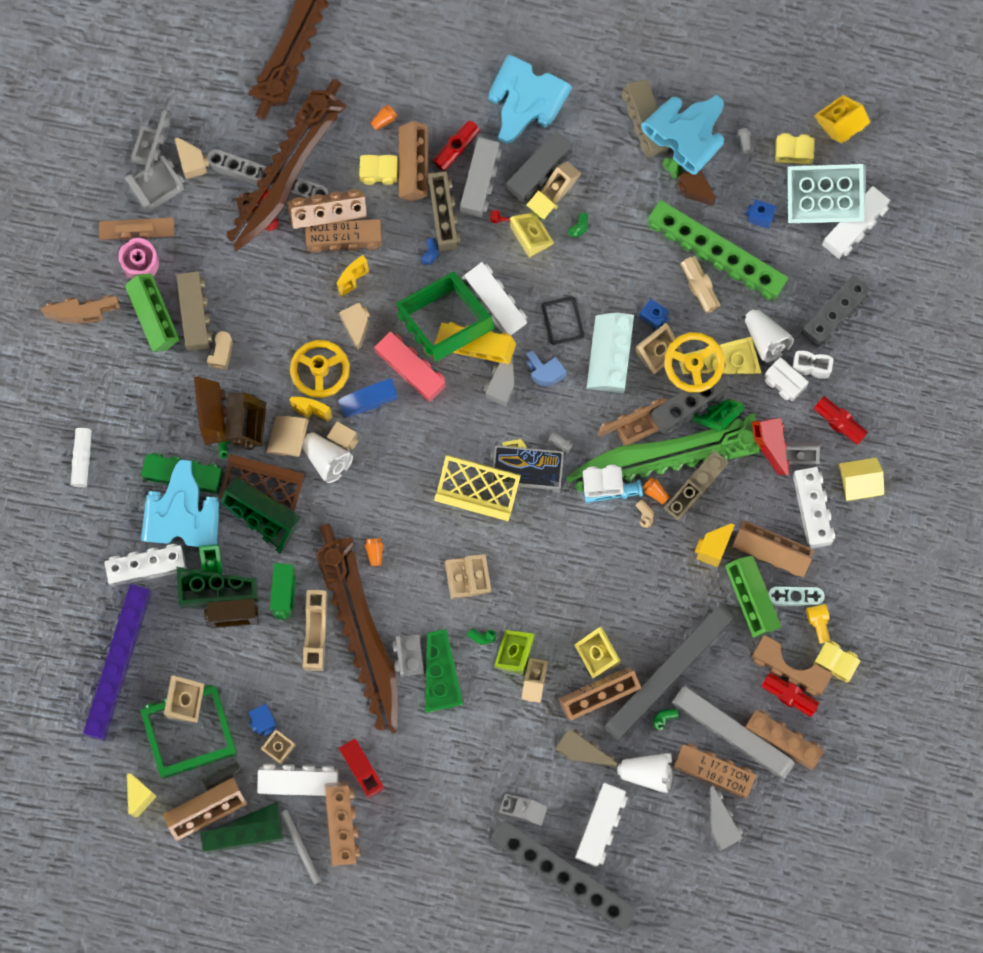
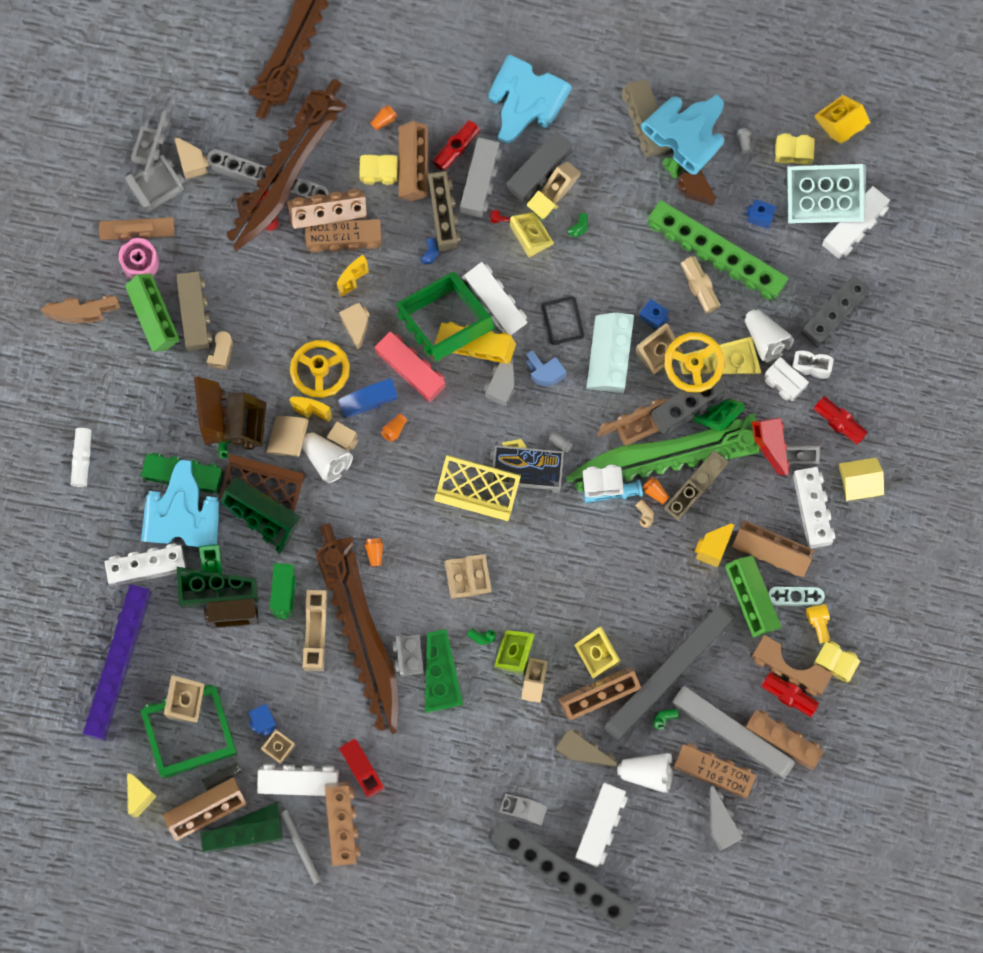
(393, 429): none -> orange cone

